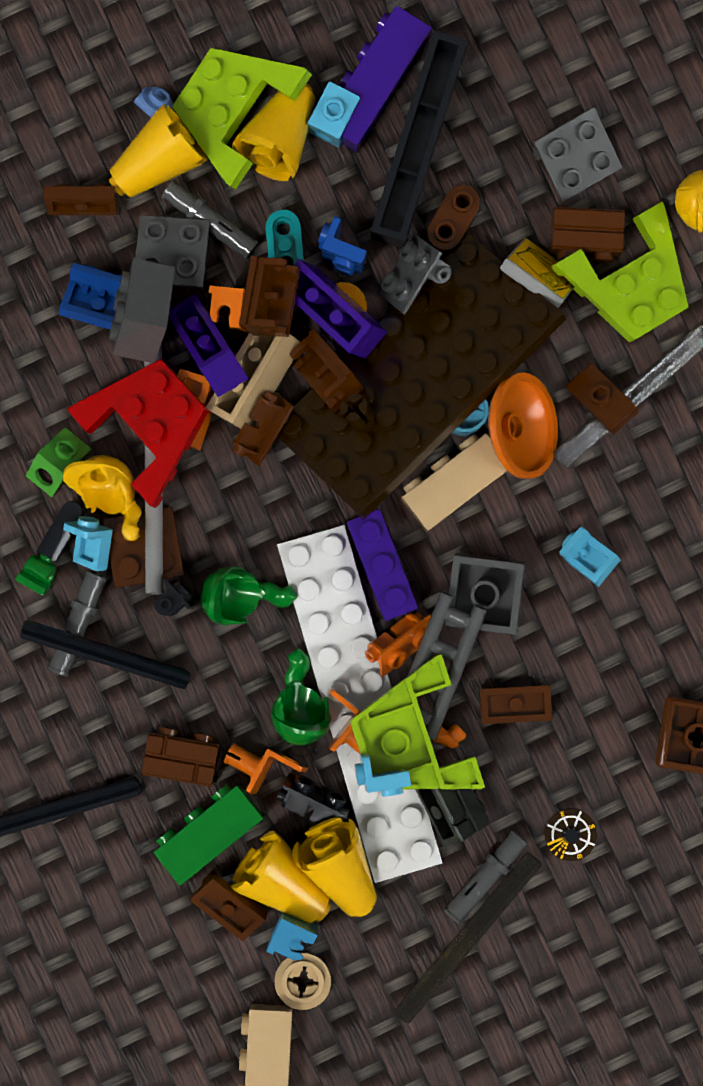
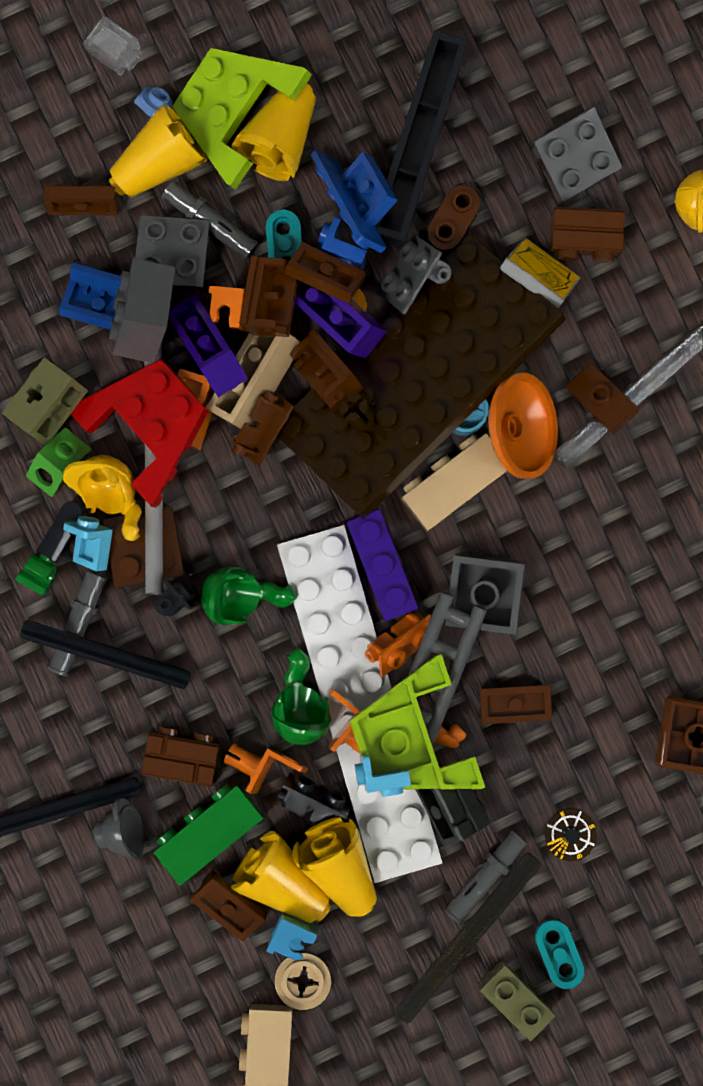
(44, 401): none -> olive brick
(113, 46): none -> clear brick
(121, 831): none -> dark grey piece
(325, 272): none -> reddish brown plate
(332, 114): medium azure bracket -> none
(359, 193): none -> blue bracket
(382, 71): dark purple brick -> none
(516, 1000): none -> olive brick
(558, 953): none -> teal plate
(588, 556): medium azure bracket -> none
(640, 292): lime wing -> none

